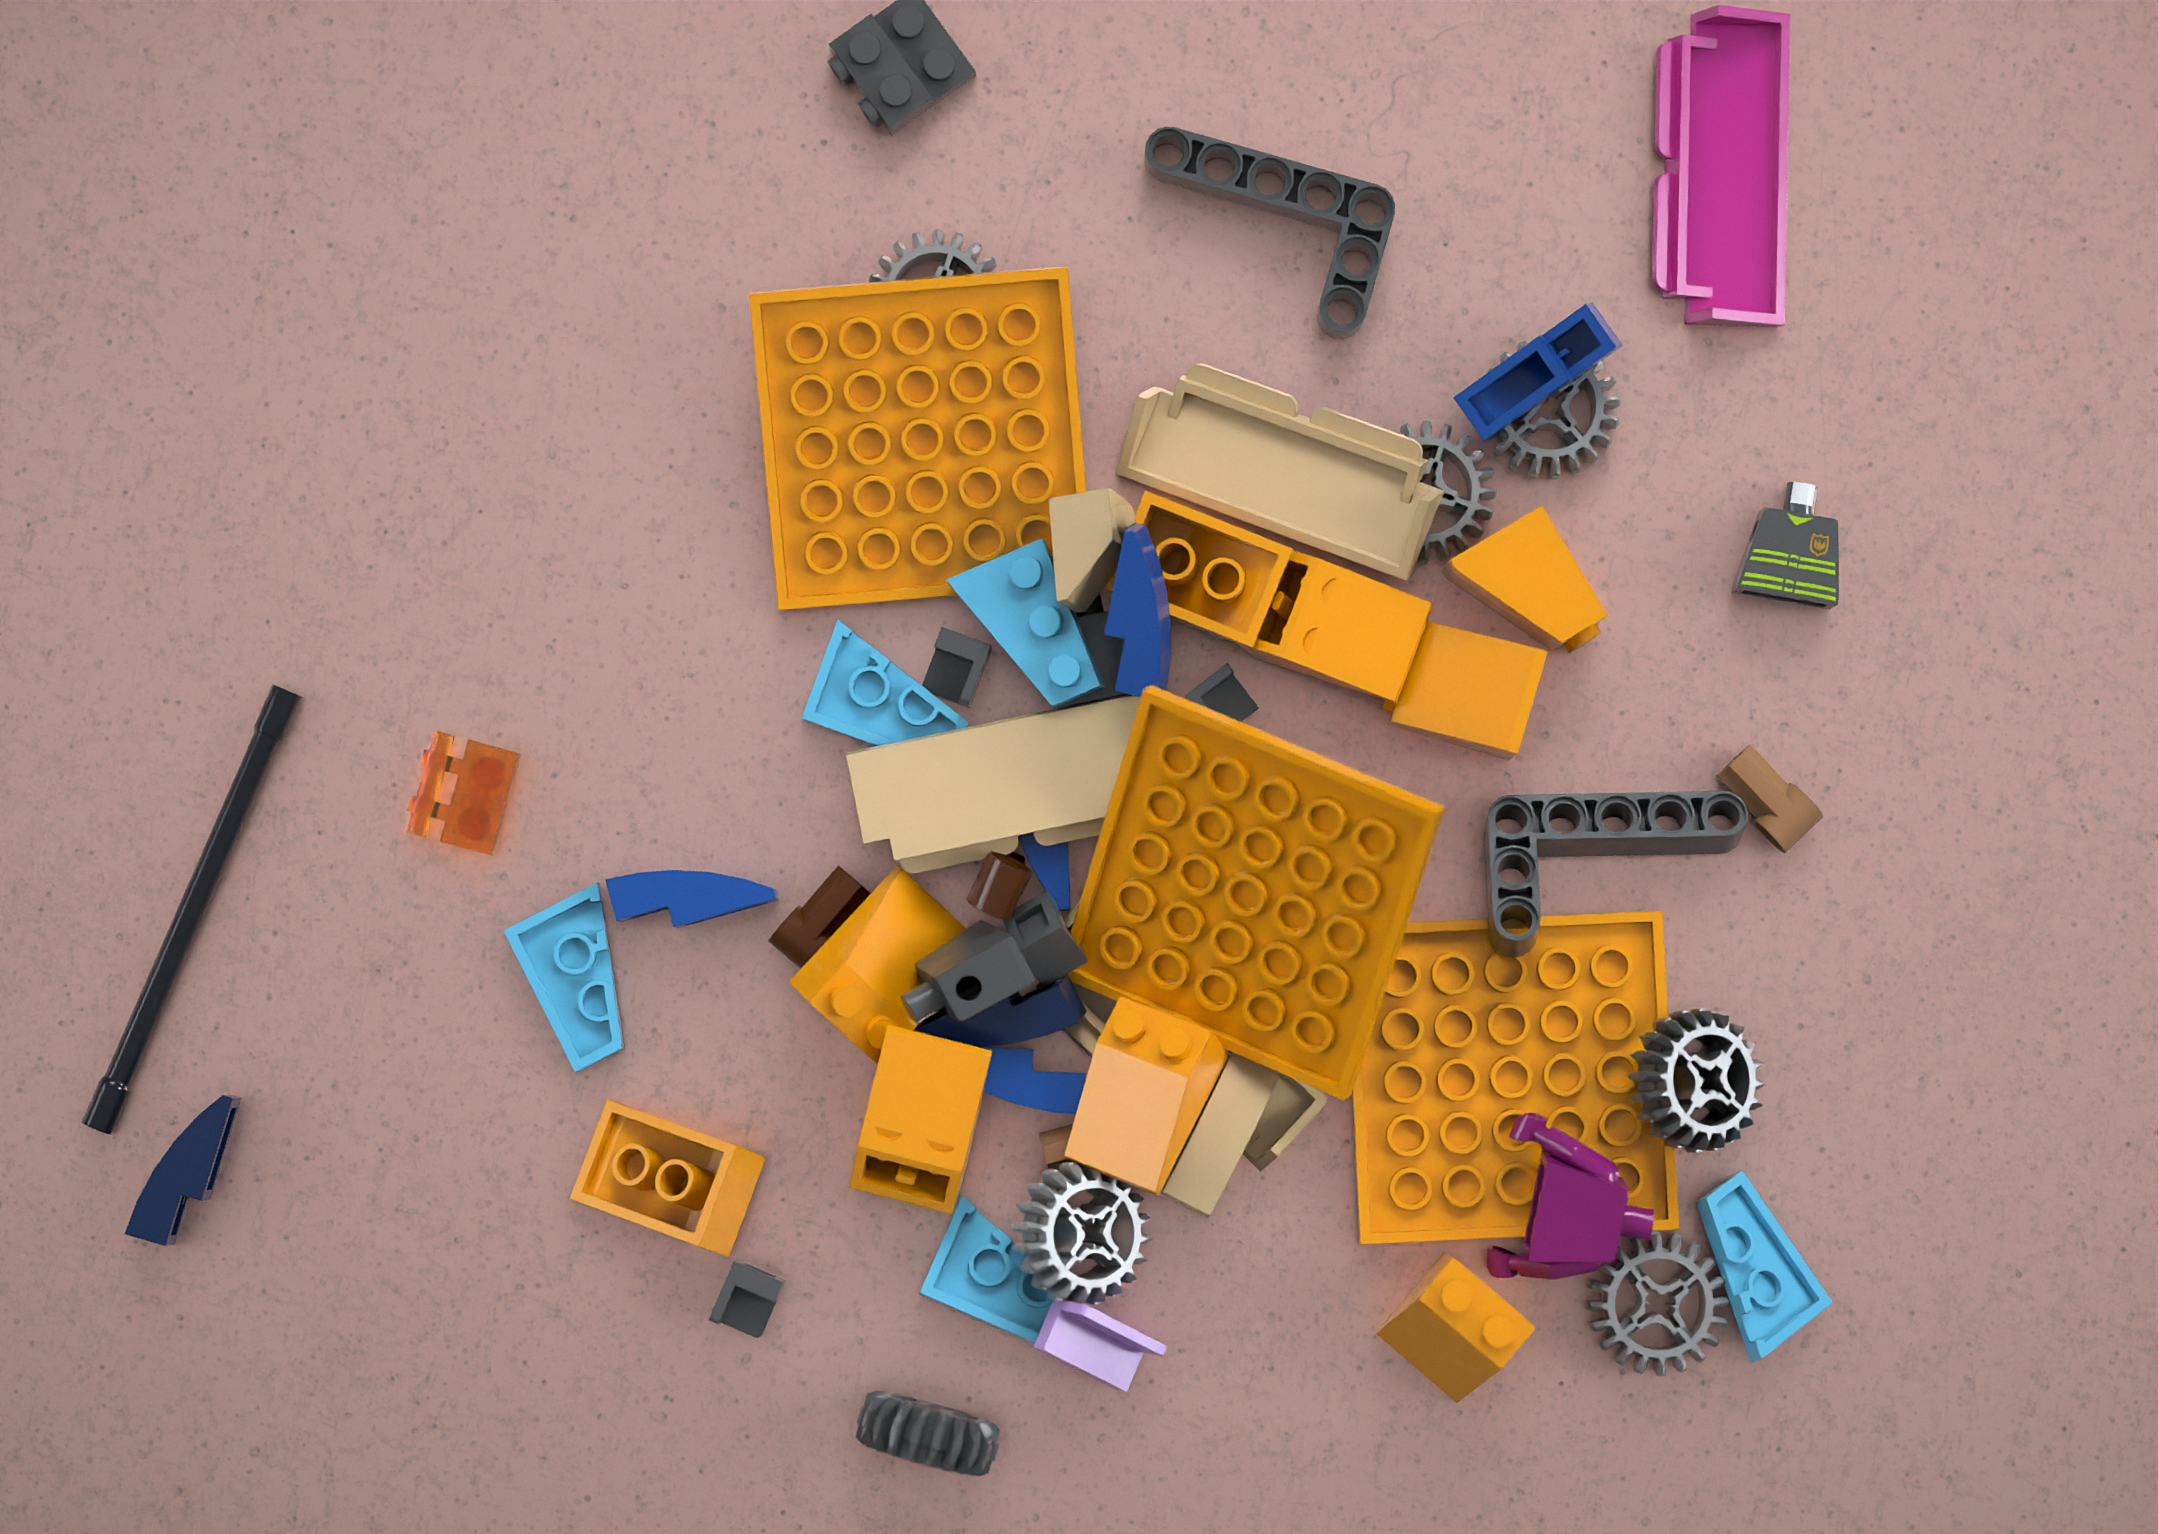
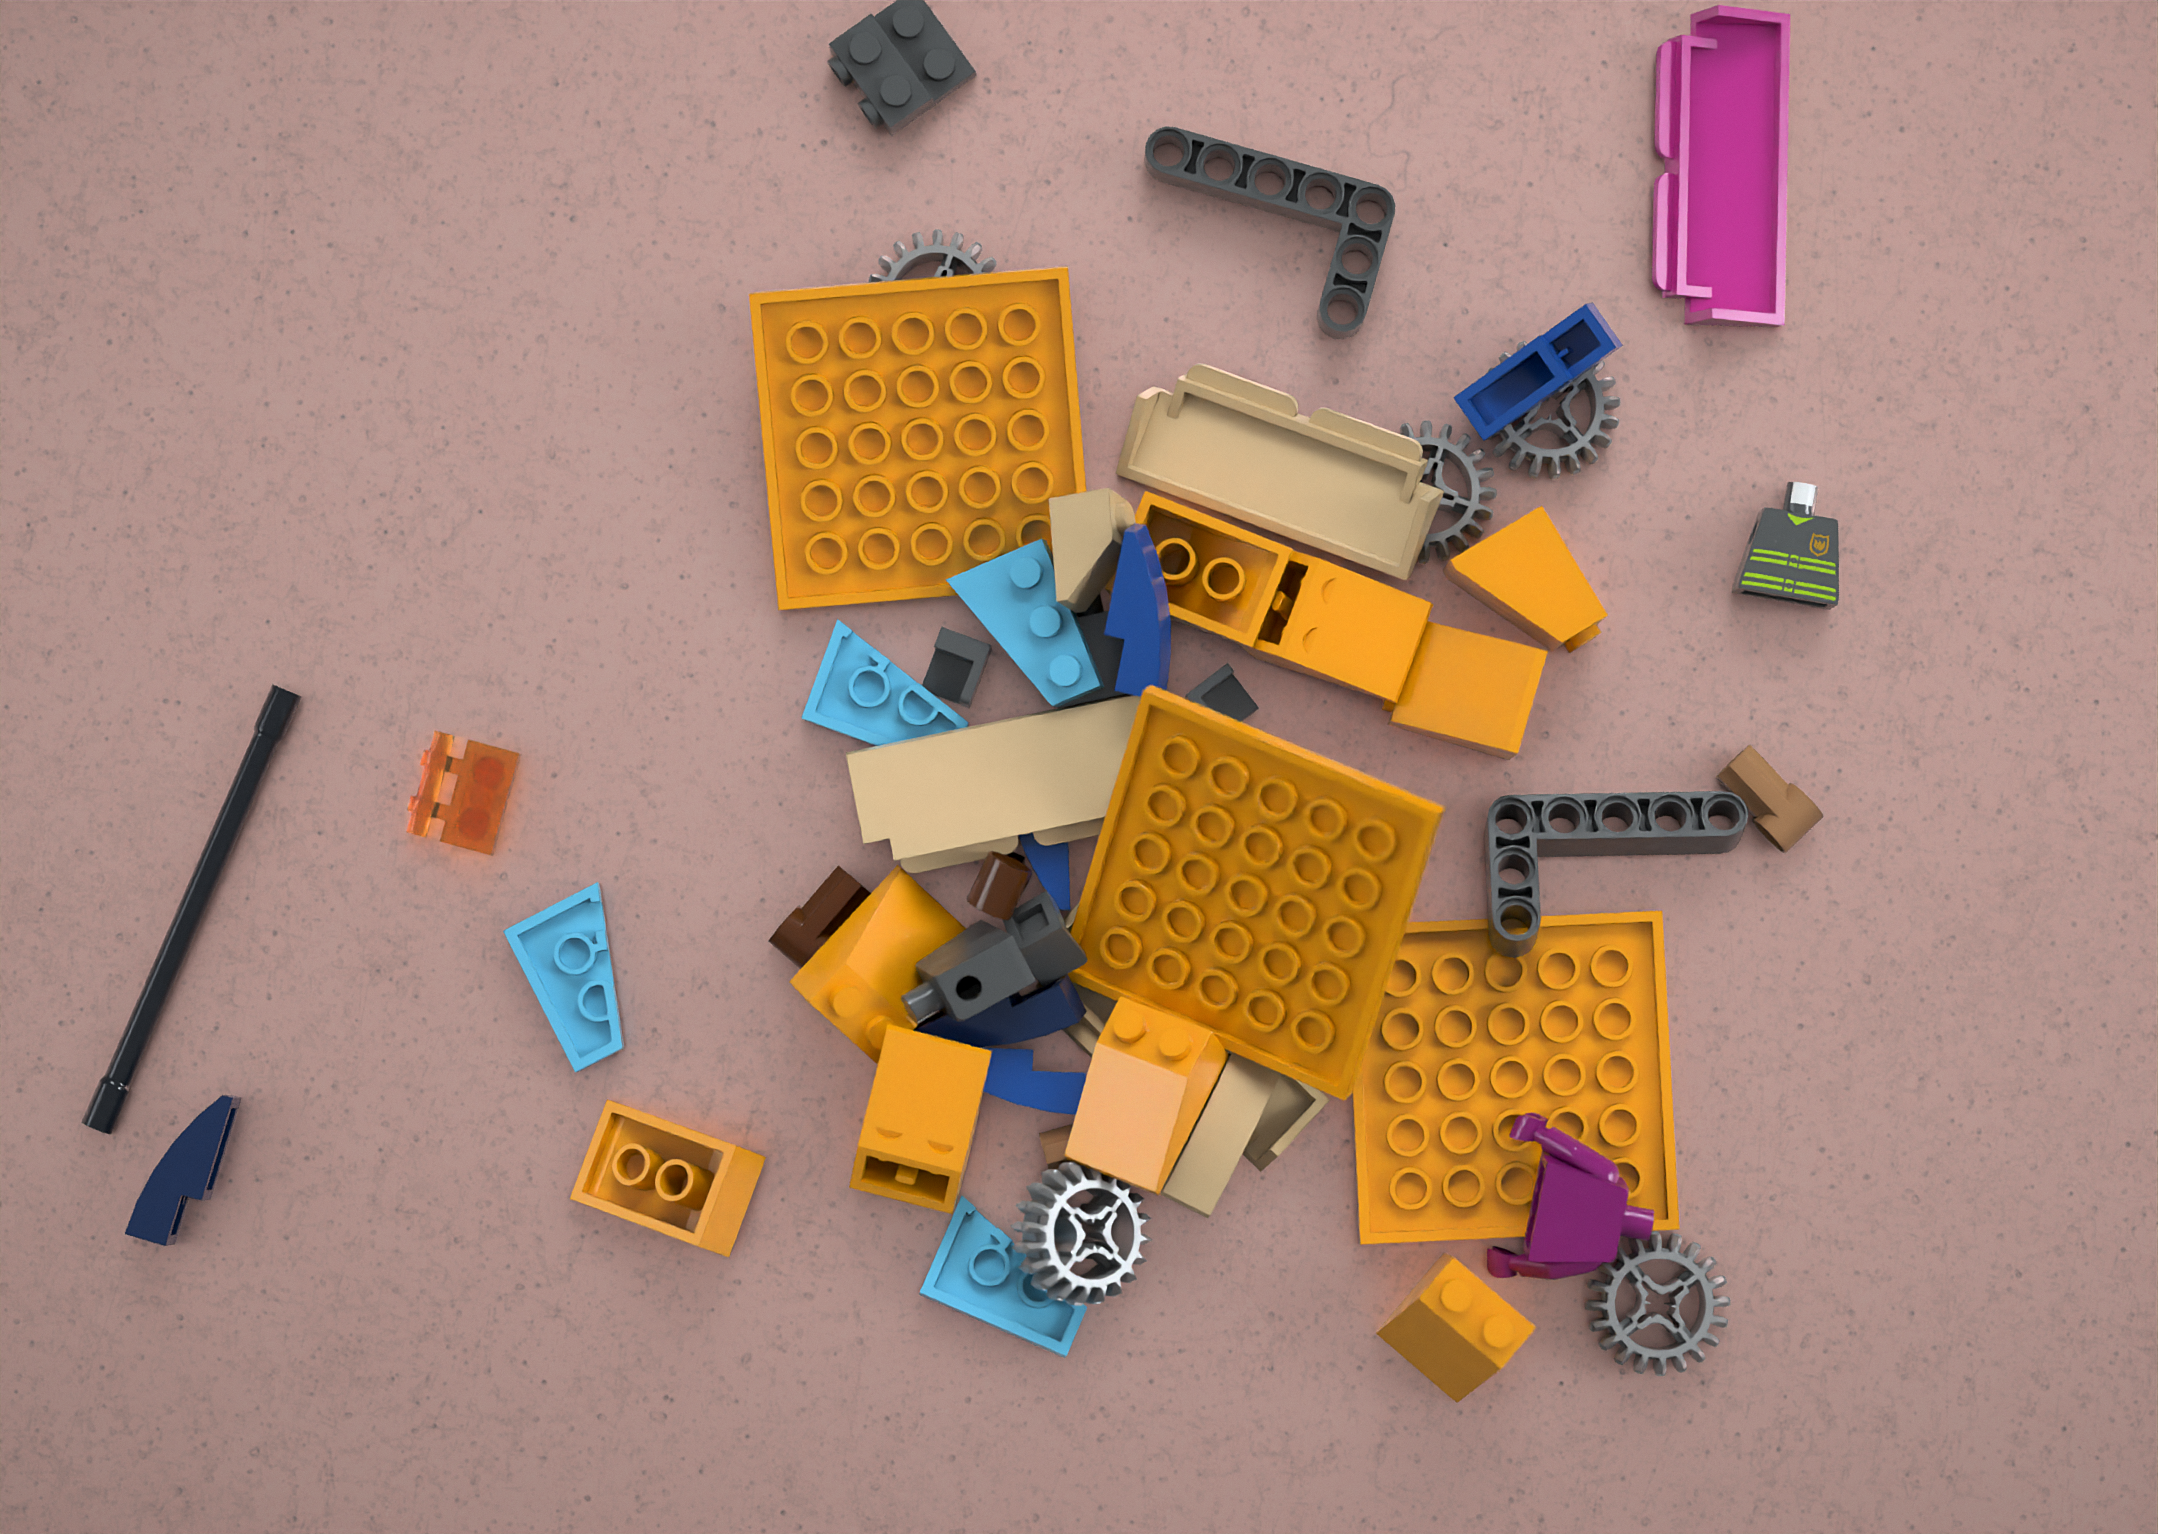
(687, 895): blue slope -> none
(747, 1299): dark grey panel -> none
(927, 1433): dark grey gear -> none
(1094, 1343): lavender panel -> none
(1678, 1082): dark grey gear -> none
(1762, 1270): medium azure wing -> none

